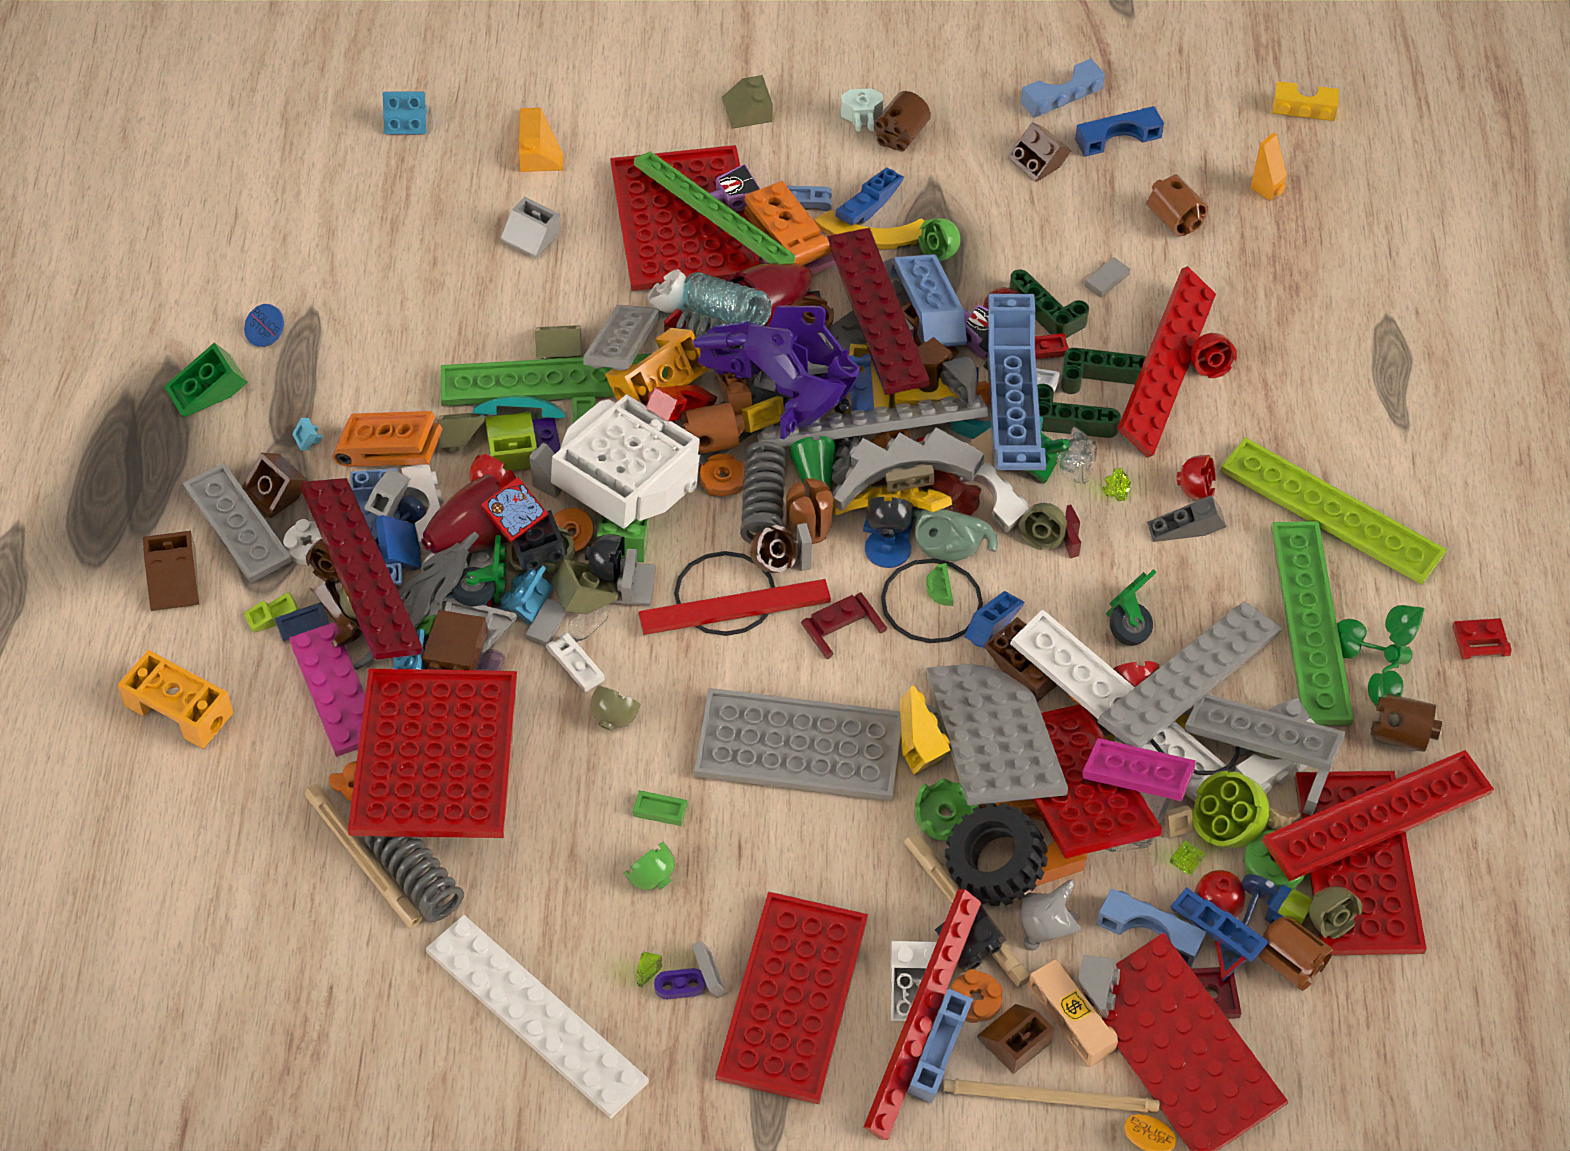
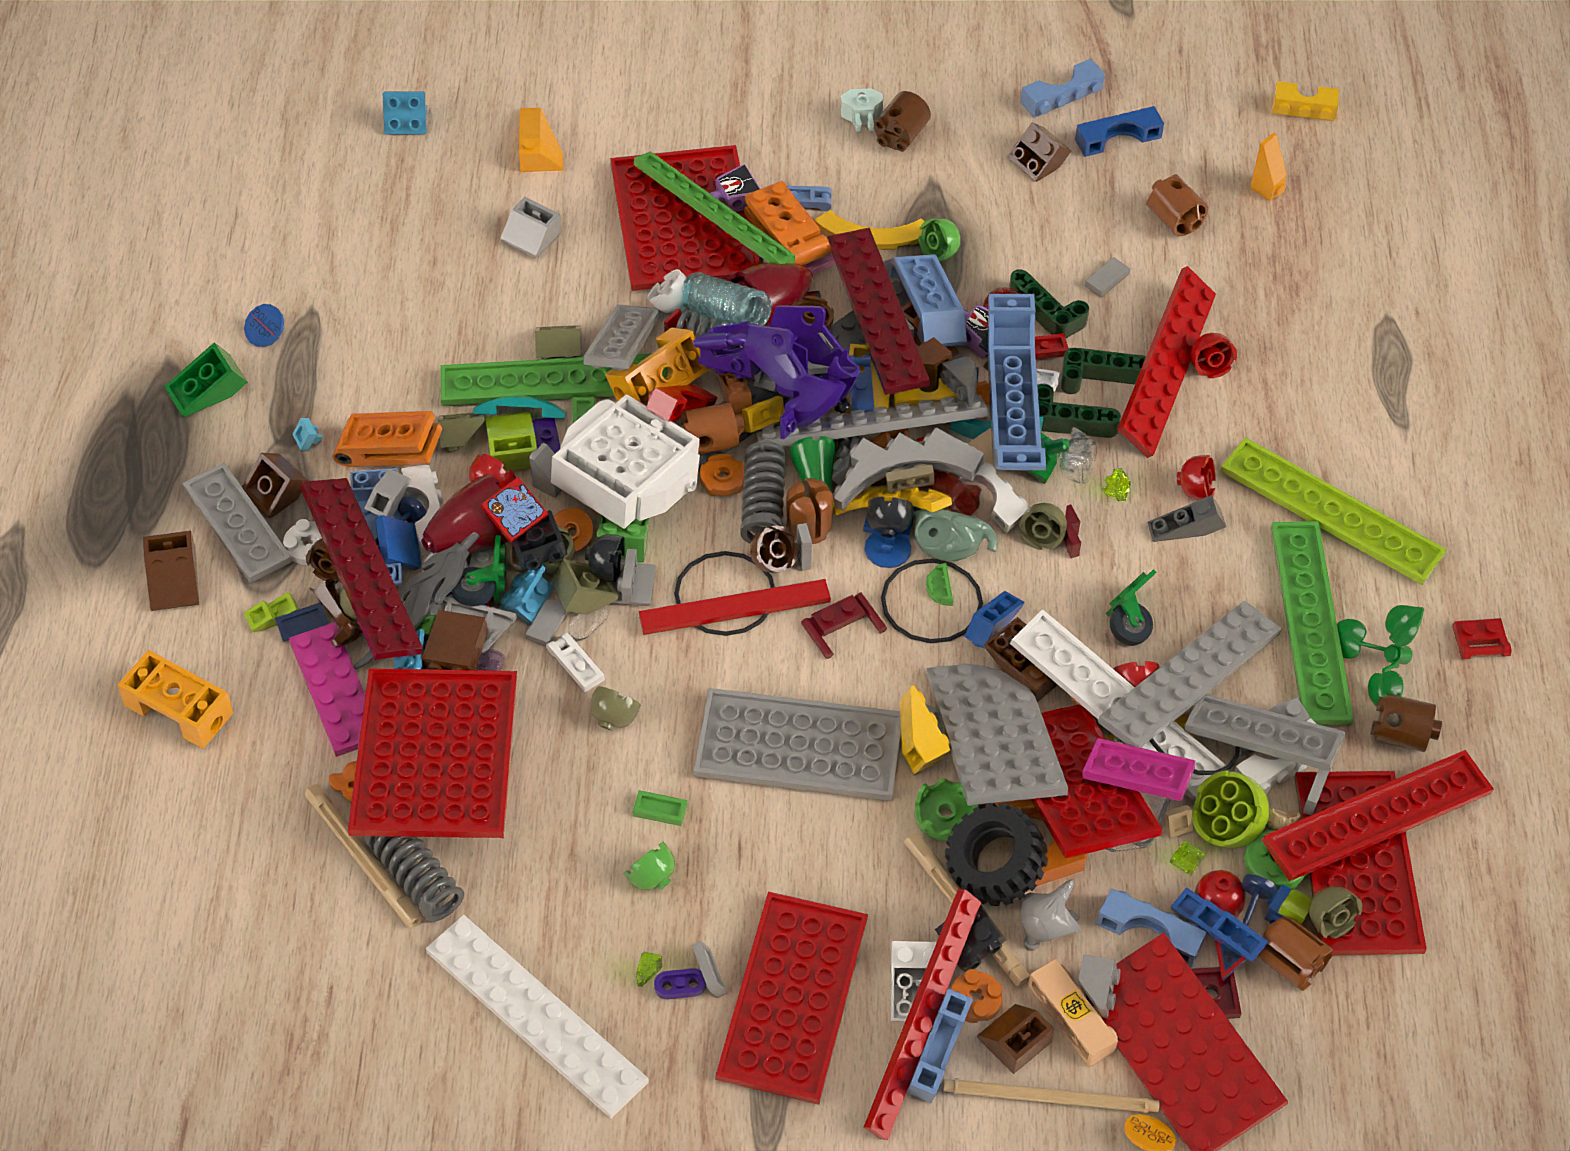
(748, 103): olive slope -> none
(871, 198): blue slope -> none

